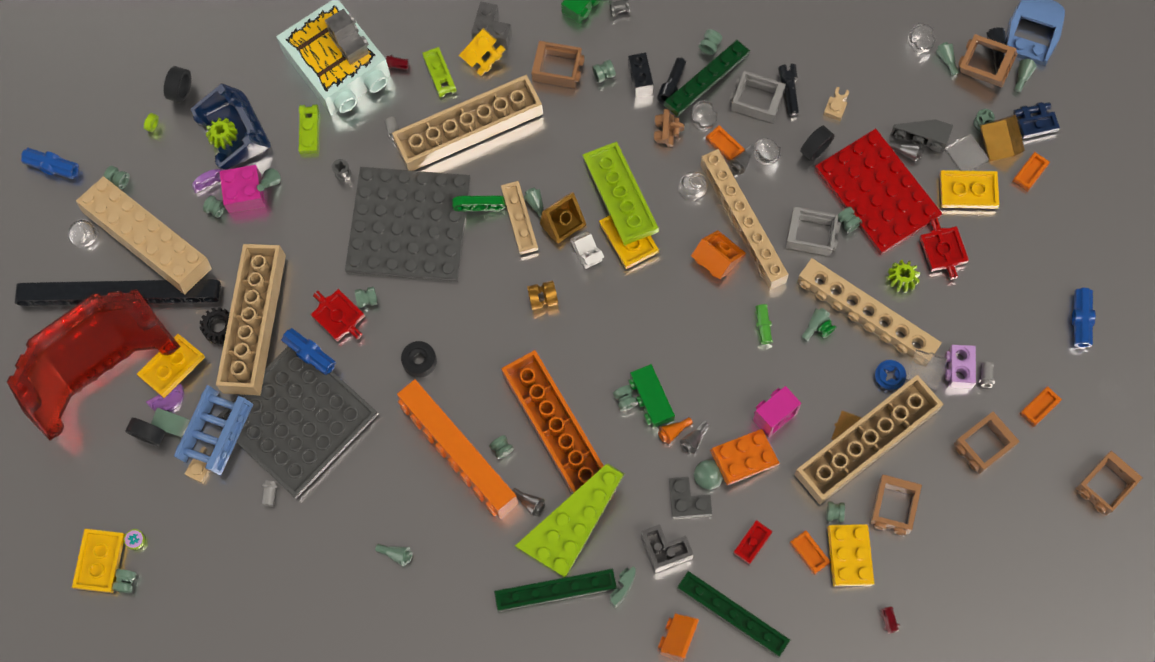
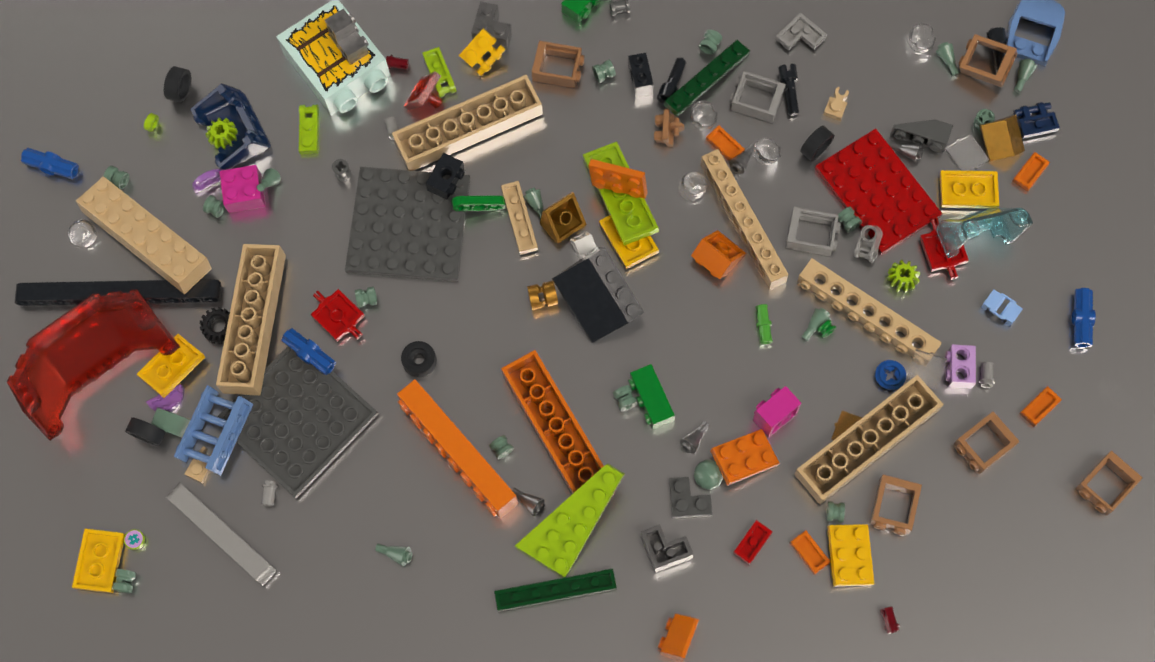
(221, 534): none -> light grey beam
(423, 93): none -> clear red tile
(446, 166): none -> black brick
(597, 294): none -> black slope
(618, 178): none -> orange plate
(626, 579): sand green slope -> none
(669, 432): orange cone -> none
(733, 614): dark green plate -> none
(802, 29): none -> light grey plate
(867, 244): none -> light grey piece
(1002, 222): none -> clear light blue windscreen
(1009, 313): none -> light blue piece

